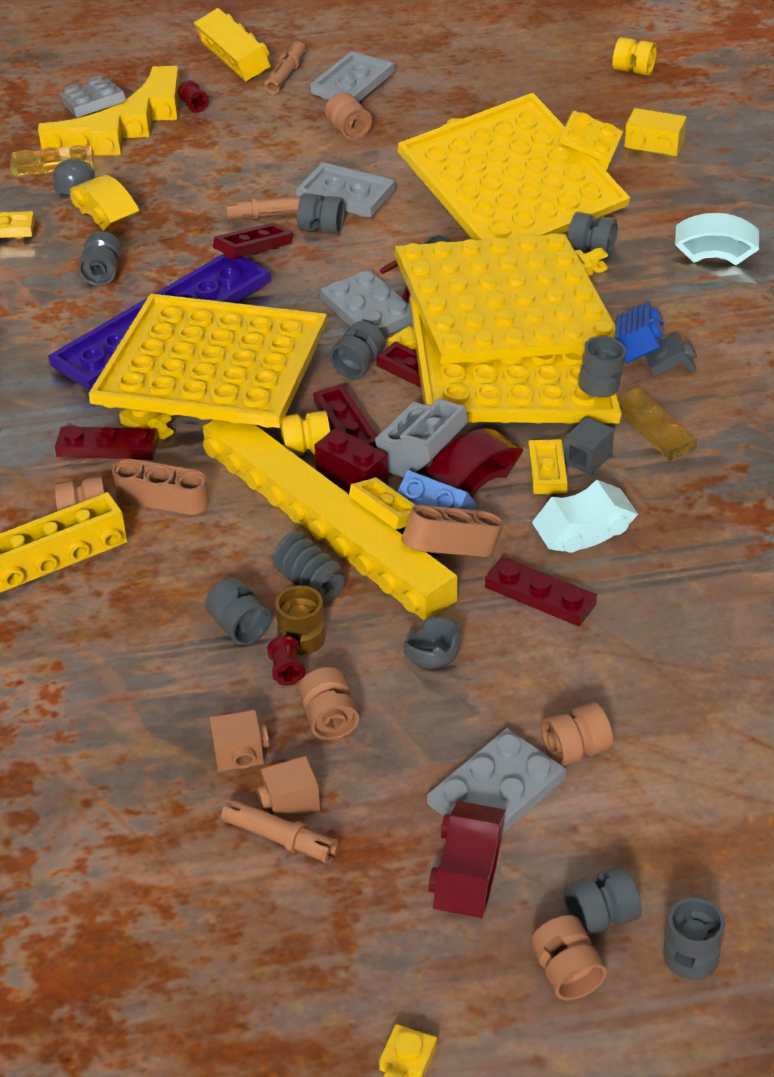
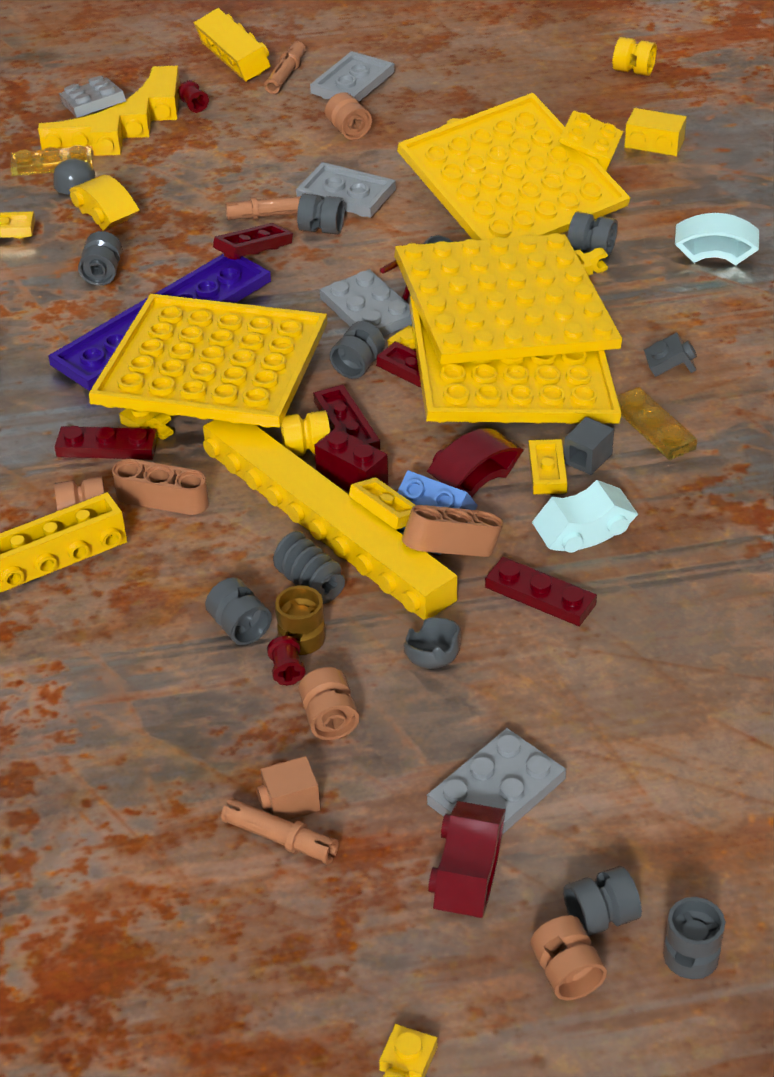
(238, 740): nougat brick -> none
(420, 434): light grey piece -> none
(577, 734): nougat wheel -> none
(602, 366): dark grey wheel -> none
(639, 331): blue brick -> none

